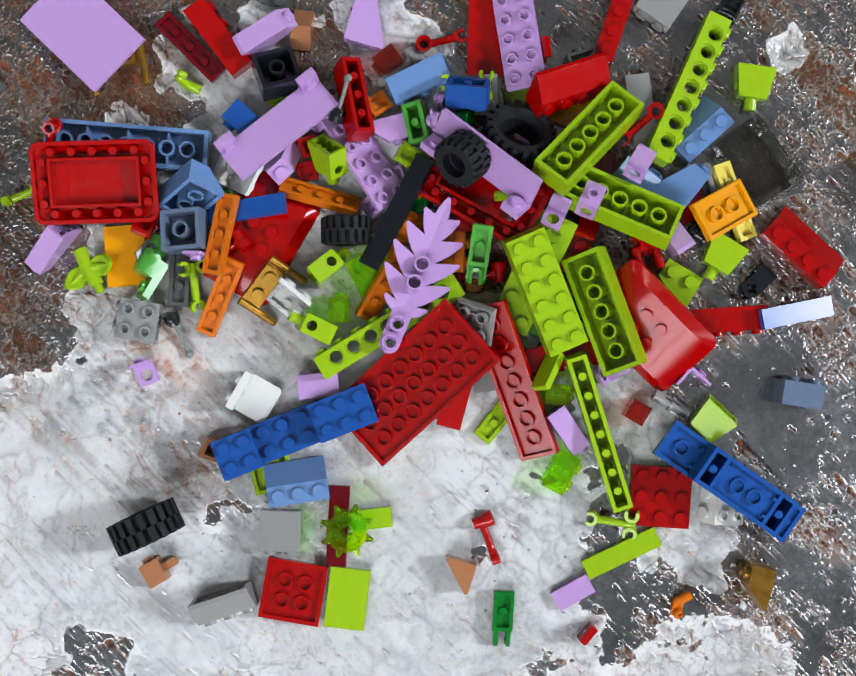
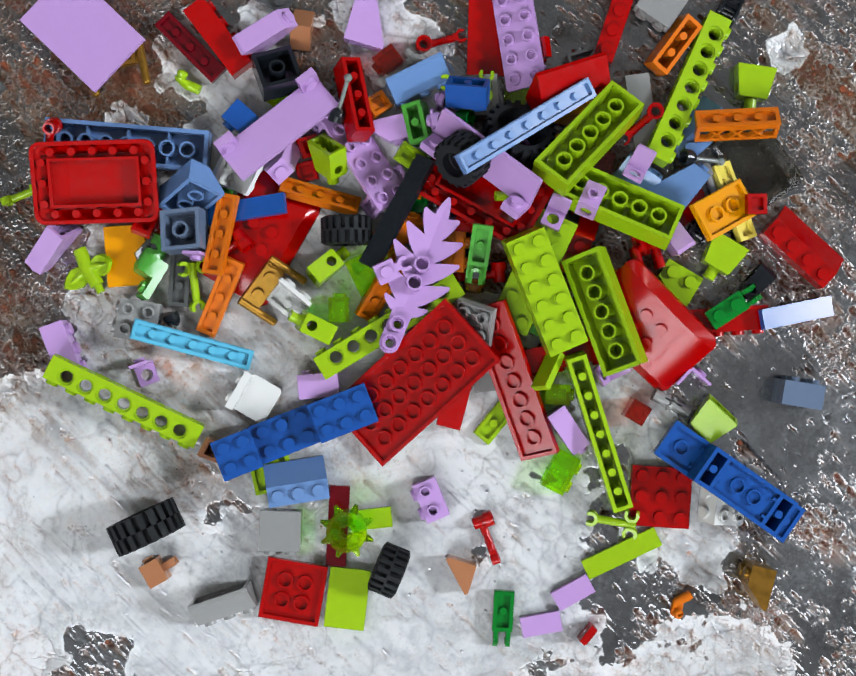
(54, 377): none -> lime brick
(59, 340): none -> lavender brick
(191, 344): none -> medium azure tile
(388, 270): none -> lavender plate
(389, 570): none -> black tyre
(430, 499): none -> lavender brick
(525, 126): none -> medium blue tile
(541, 623): none -> lavender tile
(673, 45): none -> orange brick
(688, 157): none -> black hinge
(731, 307): none -> green hinge
(736, 122): none -> orange fence
(756, 204): none -> red plate

